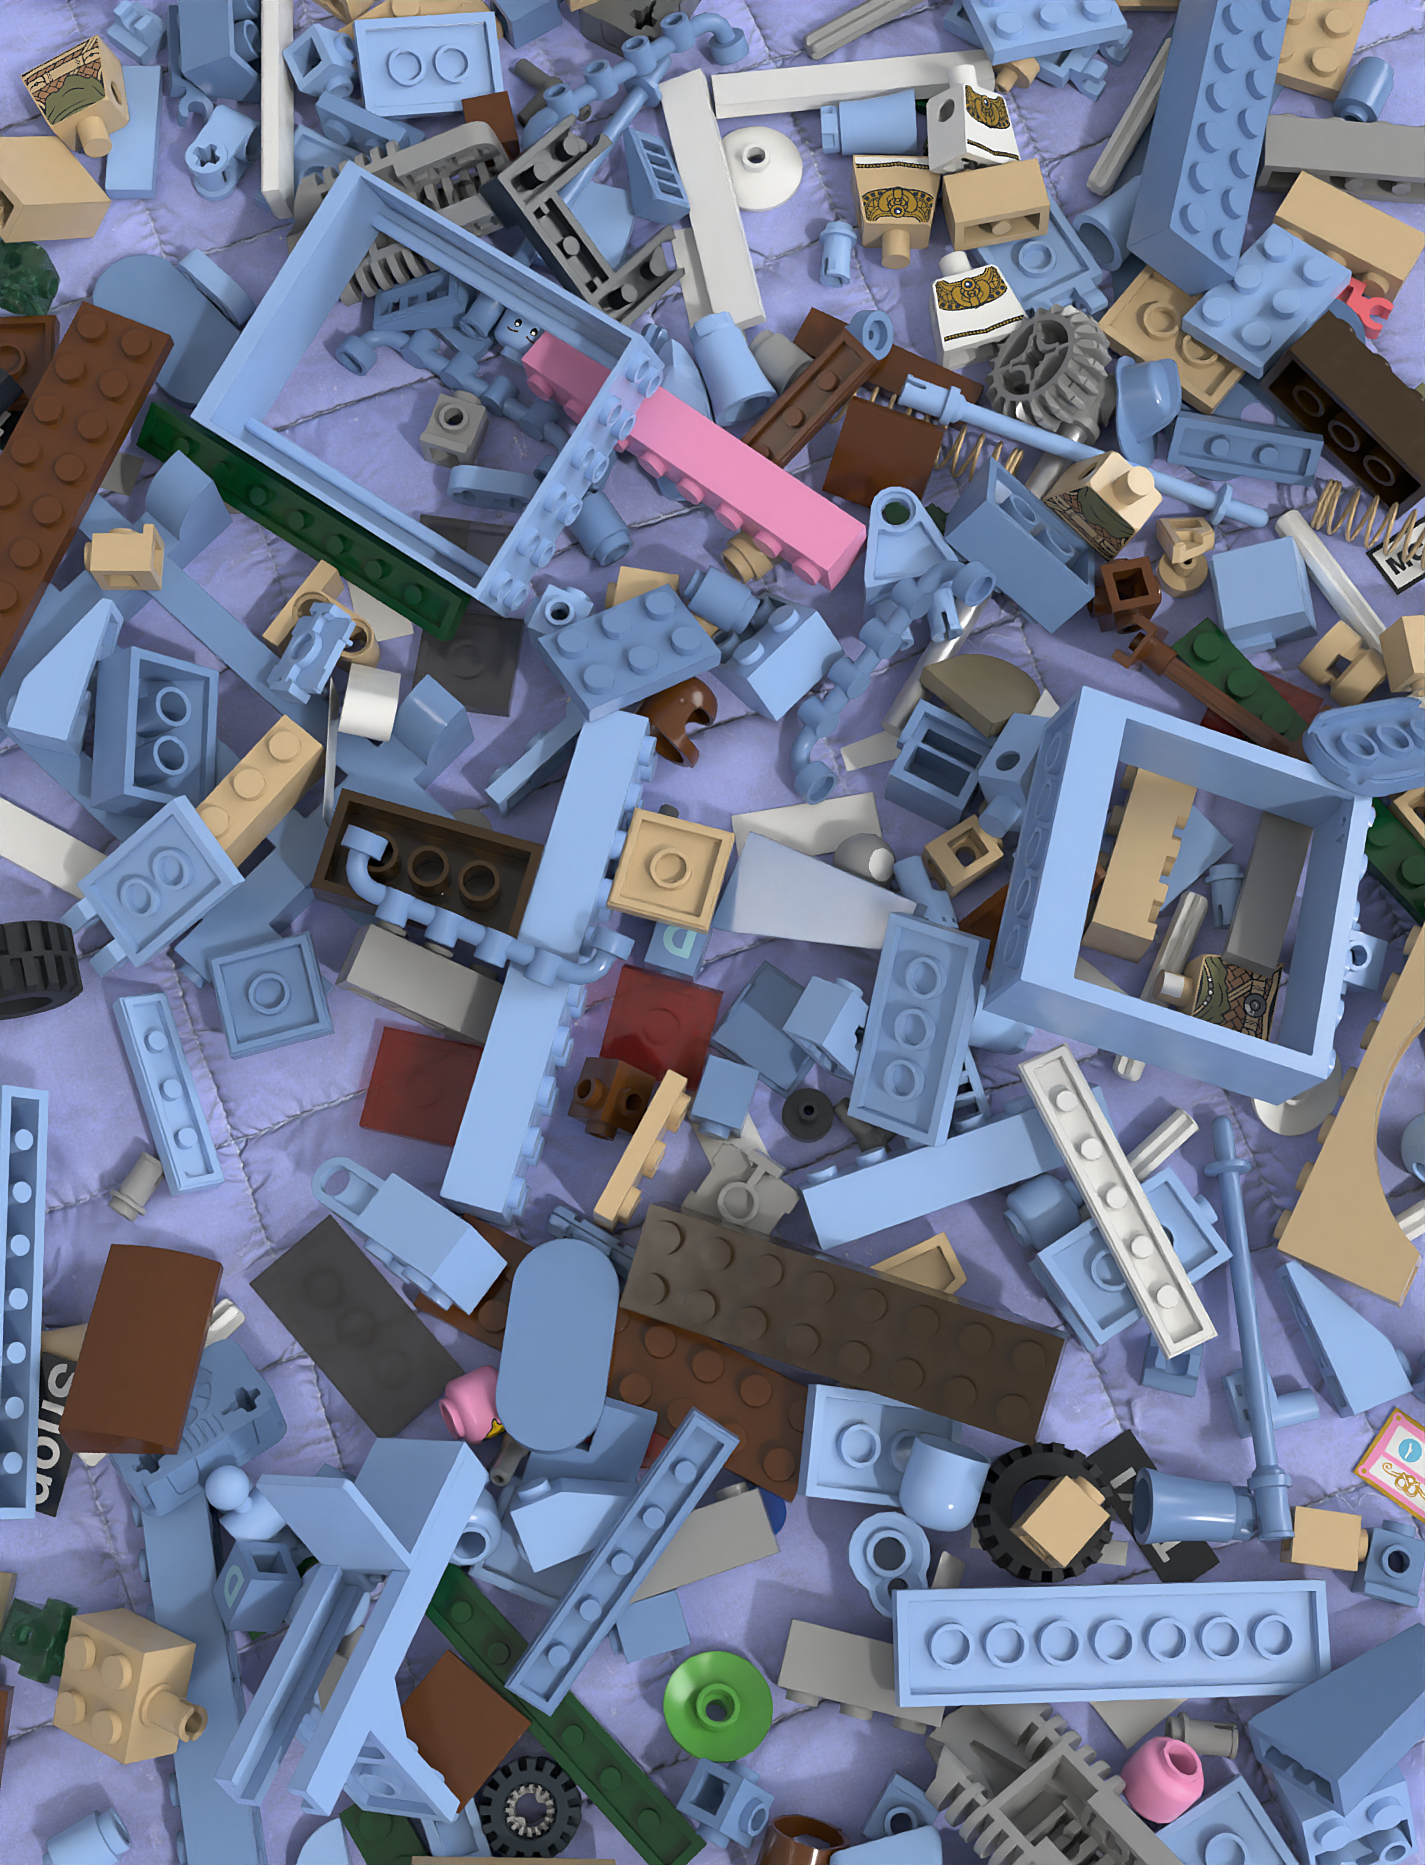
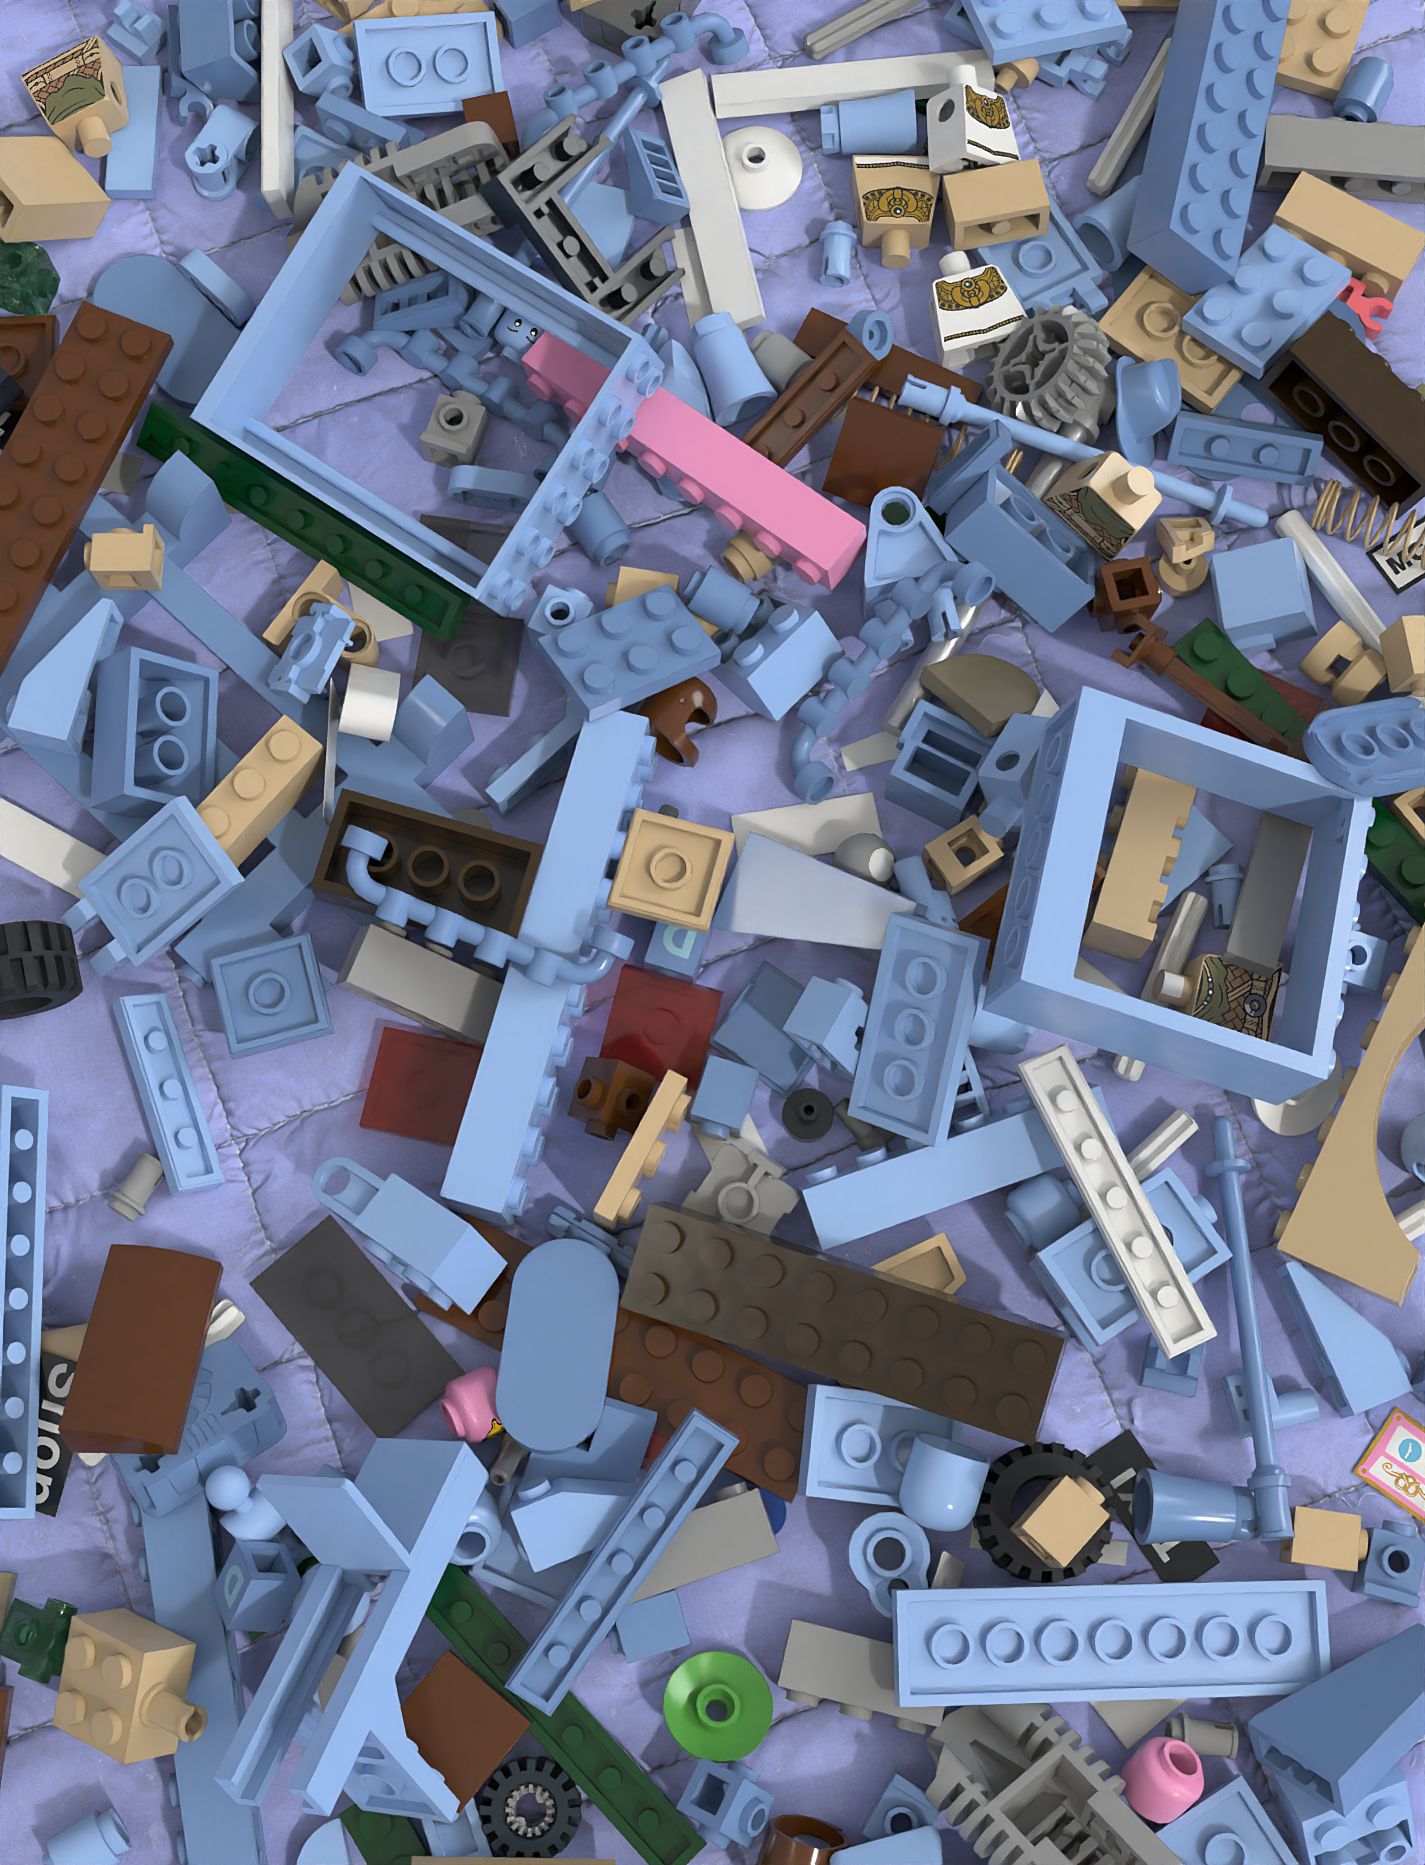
(541, 82): dark grey piece -> none
(968, 466): none -> medium blue tile

